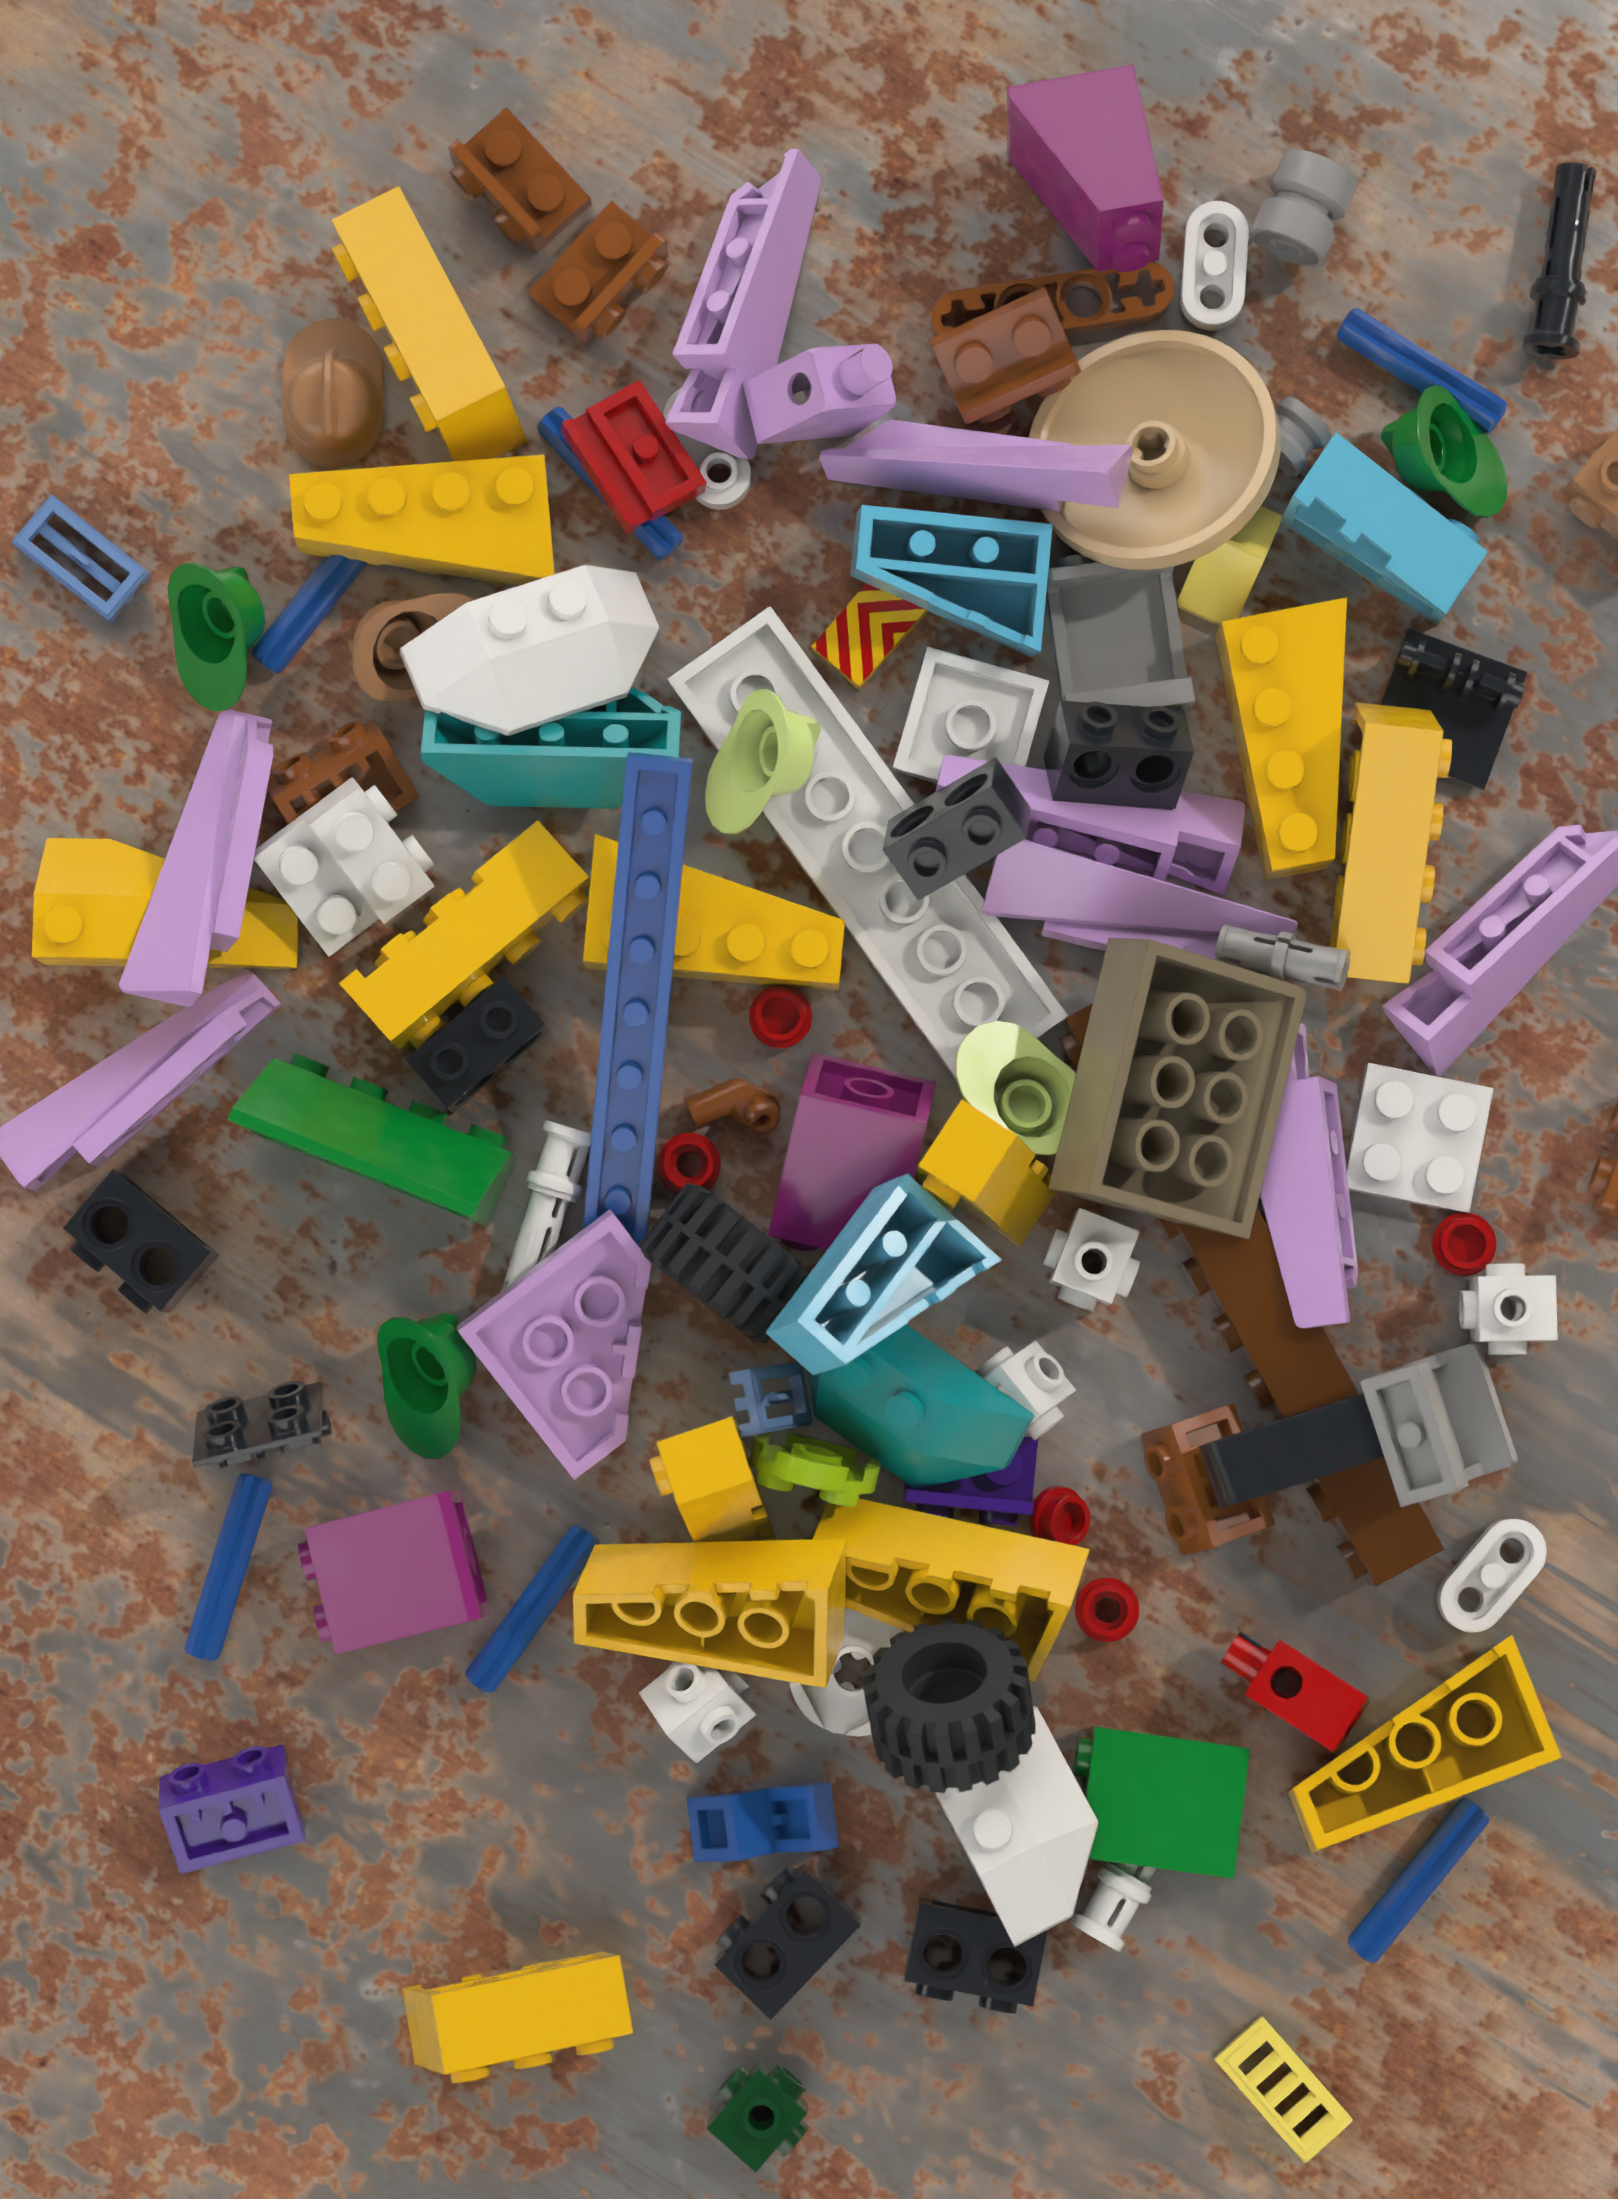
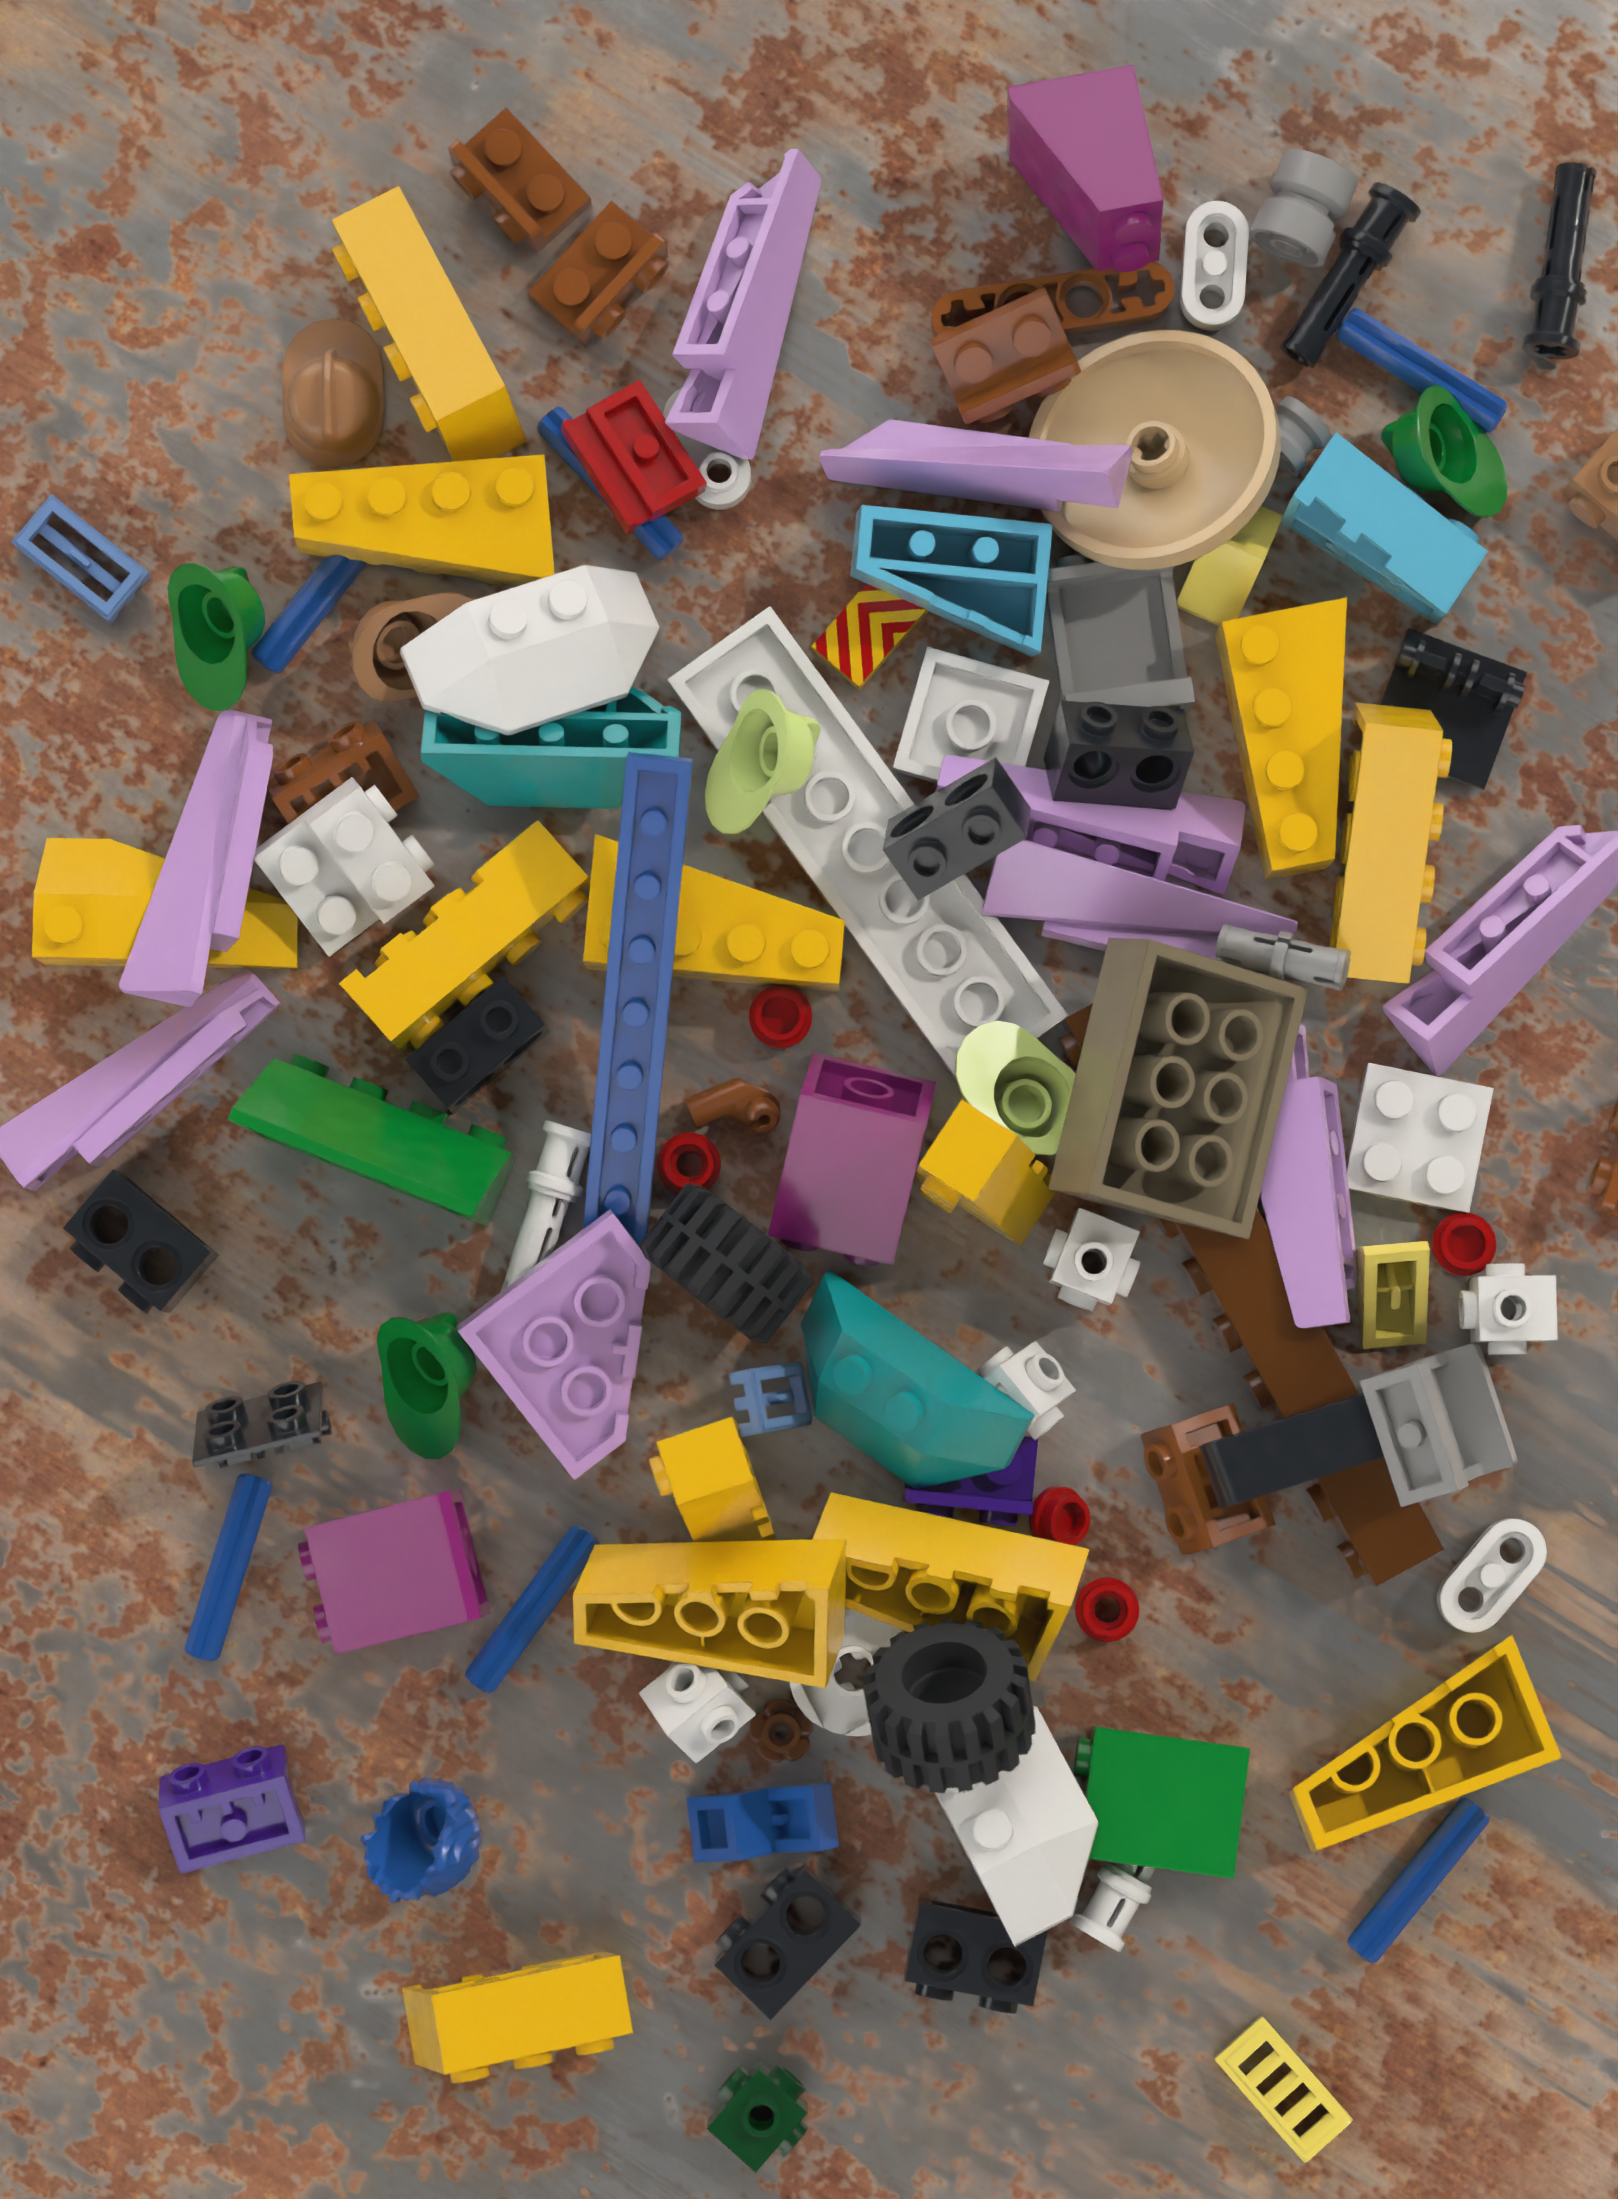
(412, 1855): none -> blue hair
(763, 1727): none -> reddish brown plate
(814, 1465): lime plate -> none
(844, 387): lavender torso -> none
(877, 1275): medium azure wedge -> none
(1322, 1709): red torso -> none
(1363, 250): none -> black pin
(1393, 1294): none -> light yellow slope

